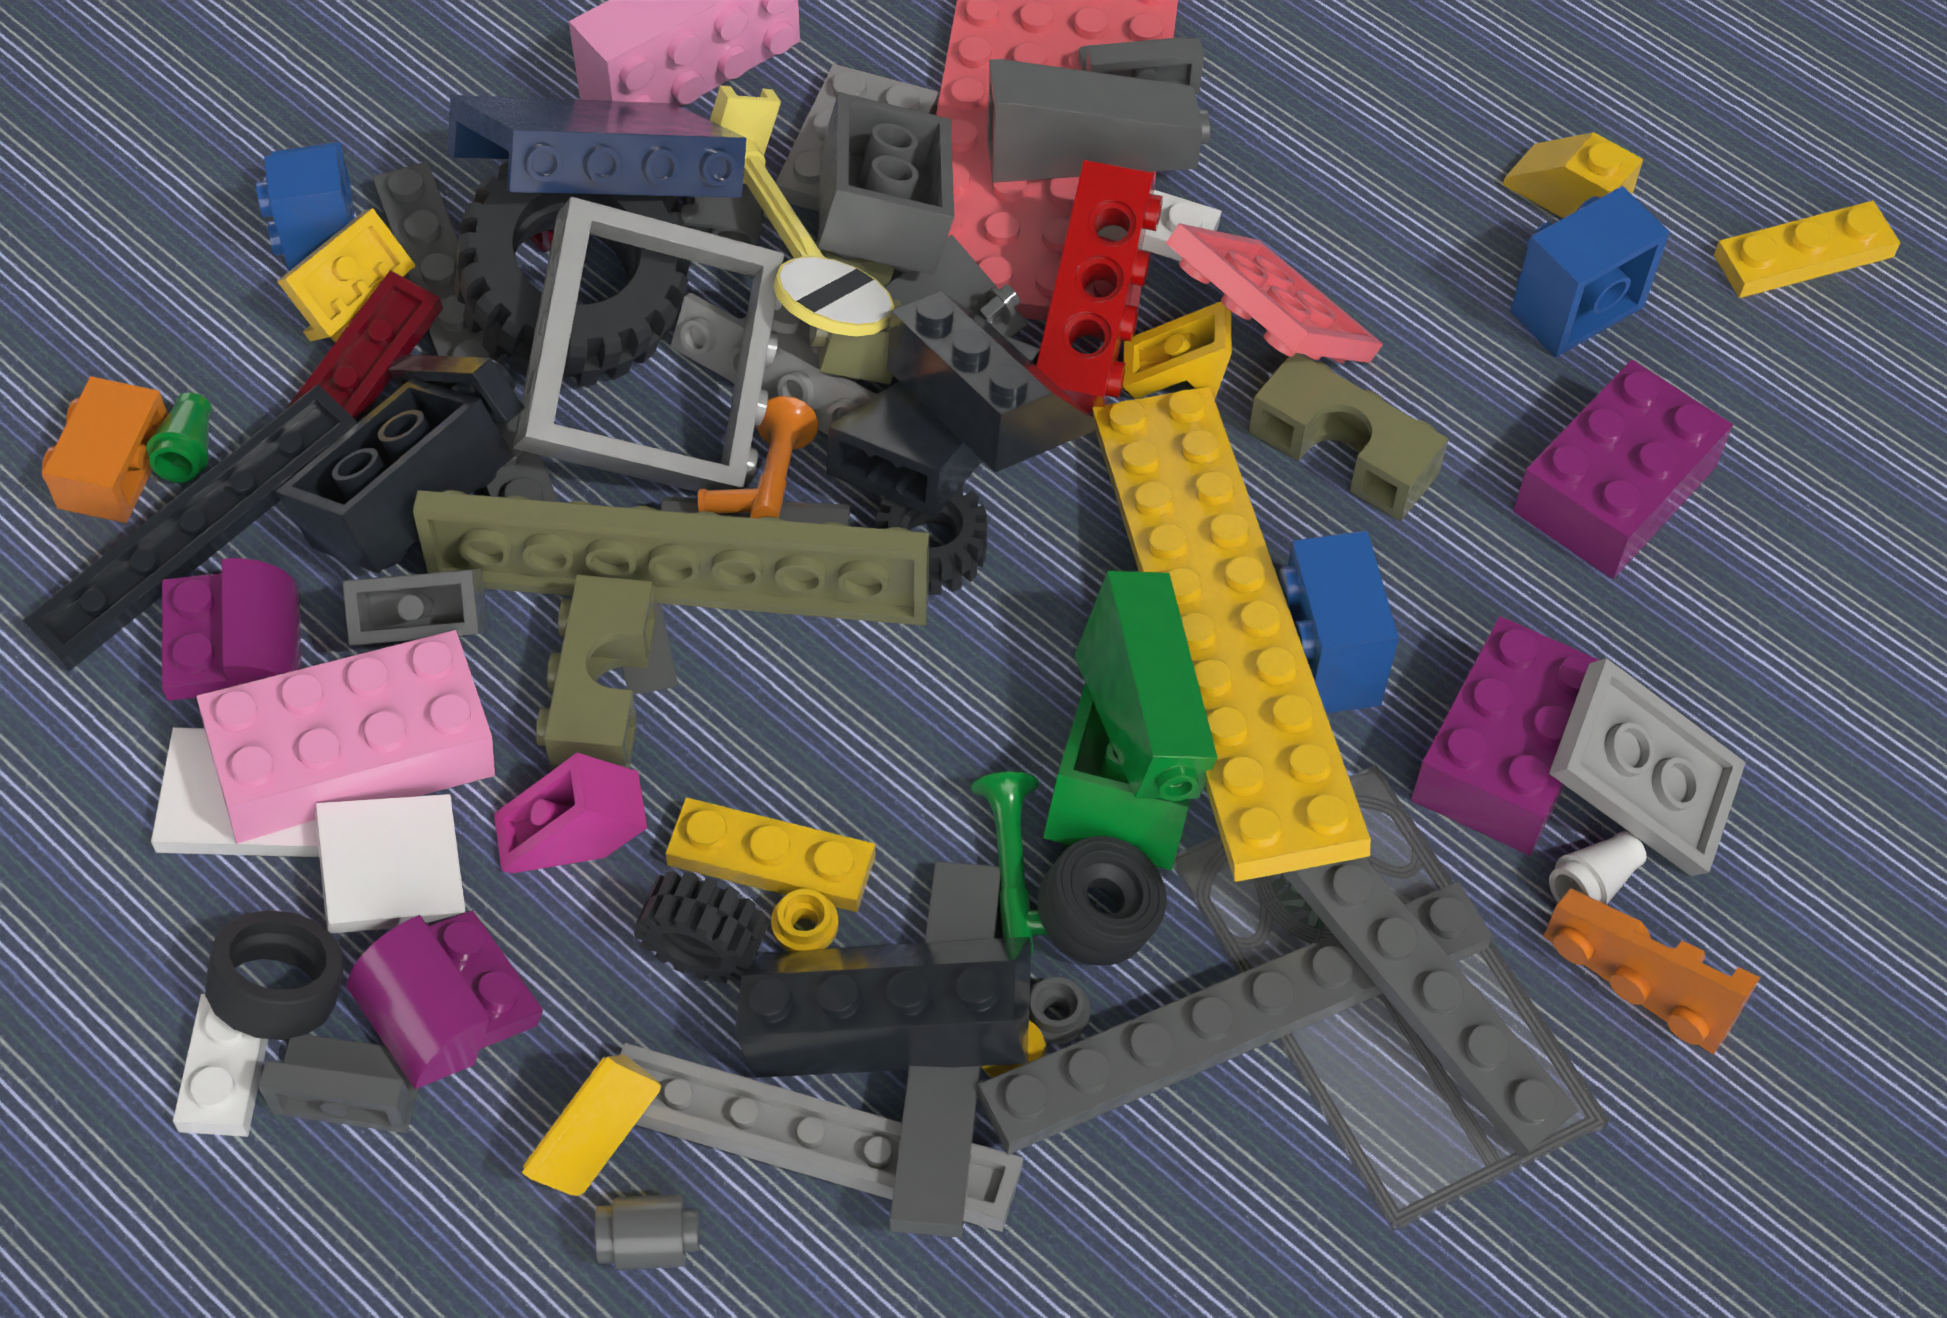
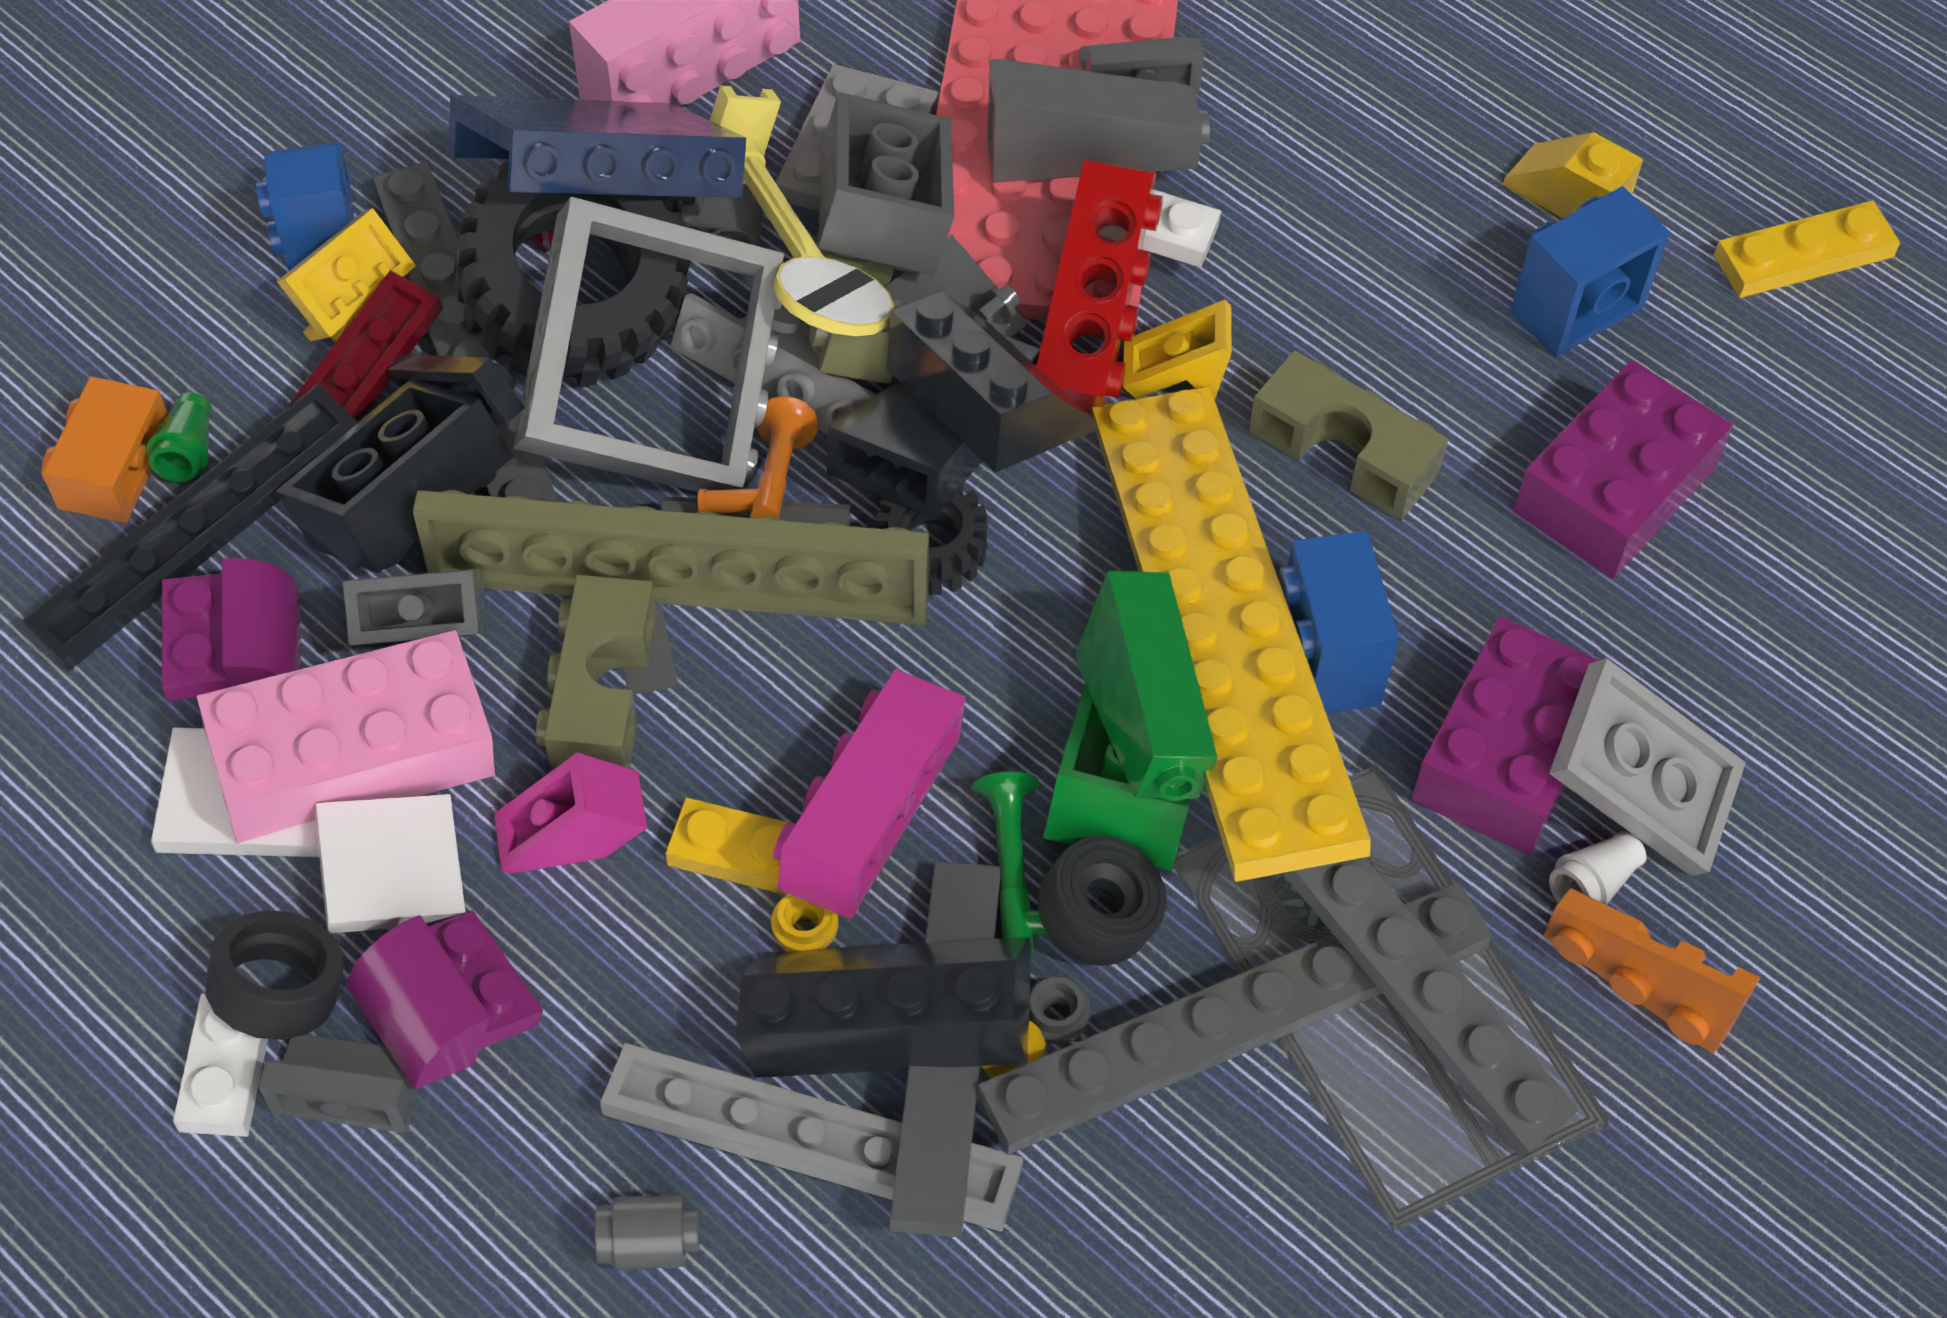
(592, 1125): yellow slope -> none
(700, 927): black tyre -> none
(869, 793): none -> dark pink brick
(1274, 294): coral plate -> none

